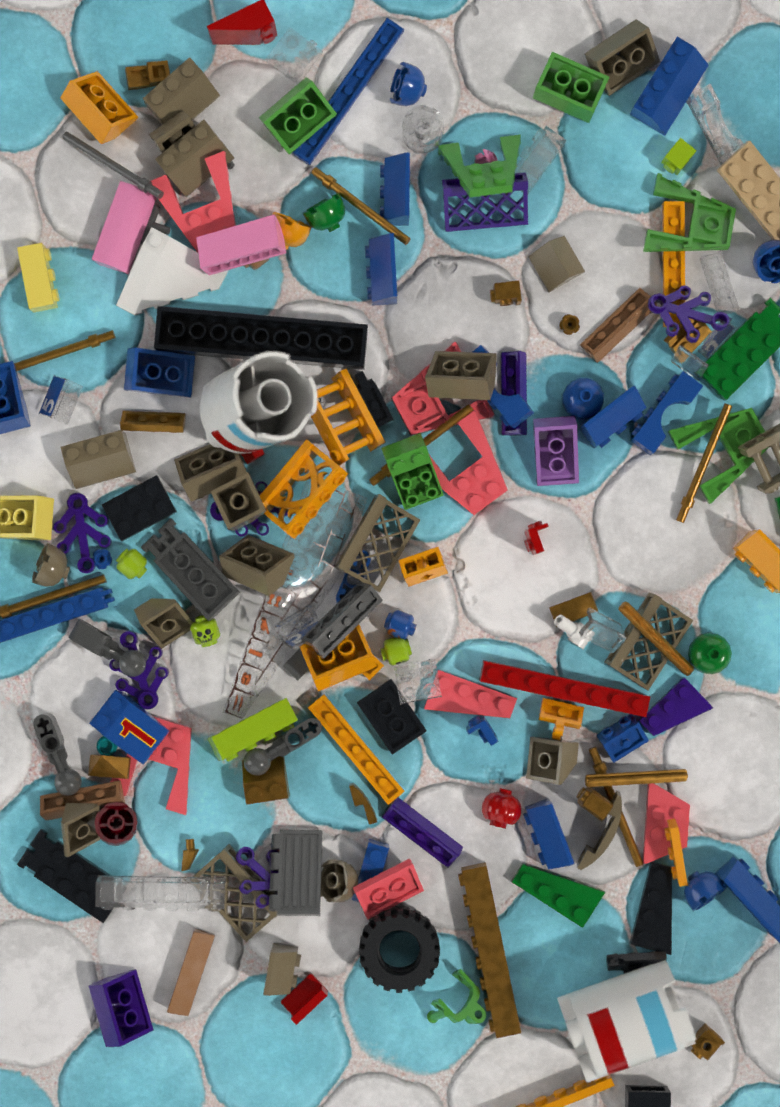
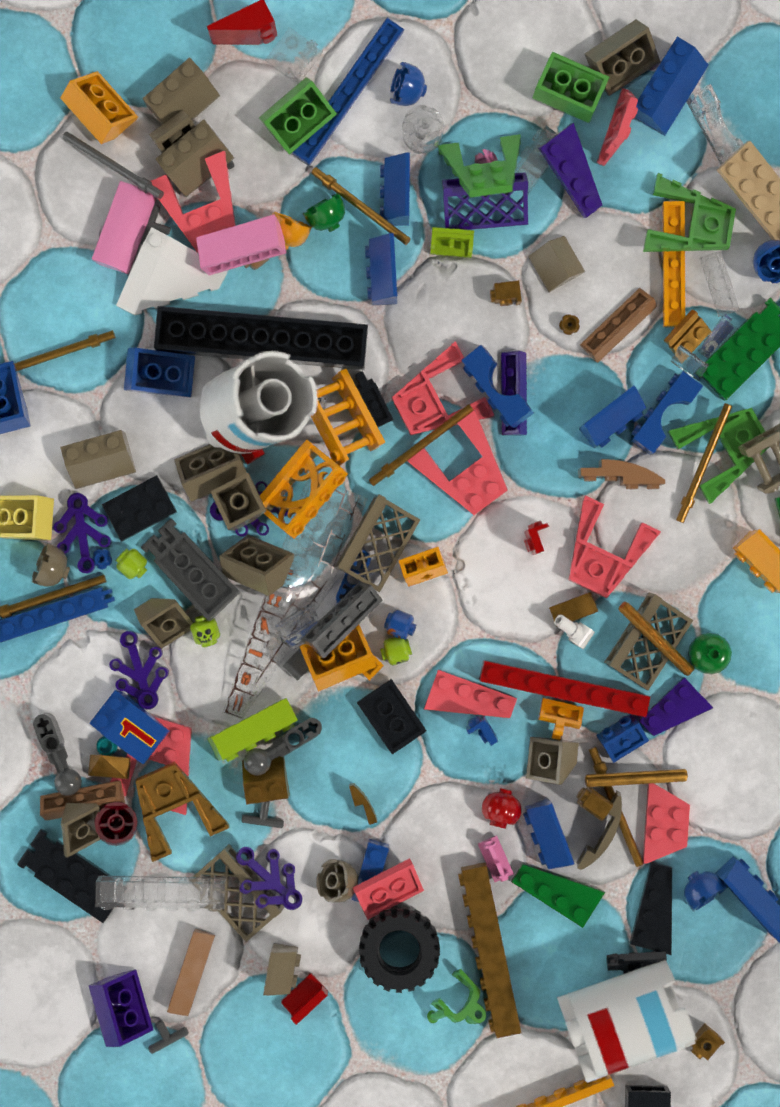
(38, 277): light yellow brick -> none
(60, 399): clear panel -> none
(131, 662): dark grey beam -> none
(147, 75): pearl gold slope -> none
(152, 421): pearl gold plate -> none
(165, 791): none -> pearl gold wing
(167, 1038): none -> dark grey piece
(189, 854): pearl gold bar -> none
(263, 819): none -> dark grey piece
(298, 873): dark grey hinge -> none
(356, 749): light orange plate -> none
(412, 471): bright green slope -> none
(417, 681): clear hinge -> none
(422, 832): dark purple slope -> none
(452, 242): none -> lime hinge
(461, 375): dark tan slope -> none
(495, 859): none -> bright pink hinge
(556, 450): medium lavender slope -> none
(571, 167): none -> dark purple wing
(583, 398): blue cylinder -> none
(597, 568): none -> coral wing
(603, 631): clear panel -> none
(619, 125): none -> coral wing
(629, 473): none -> medium nougat slope
(675, 852): light orange plate -> none
(678, 156): lime brick -> none
(684, 312): dark purple plant -> none

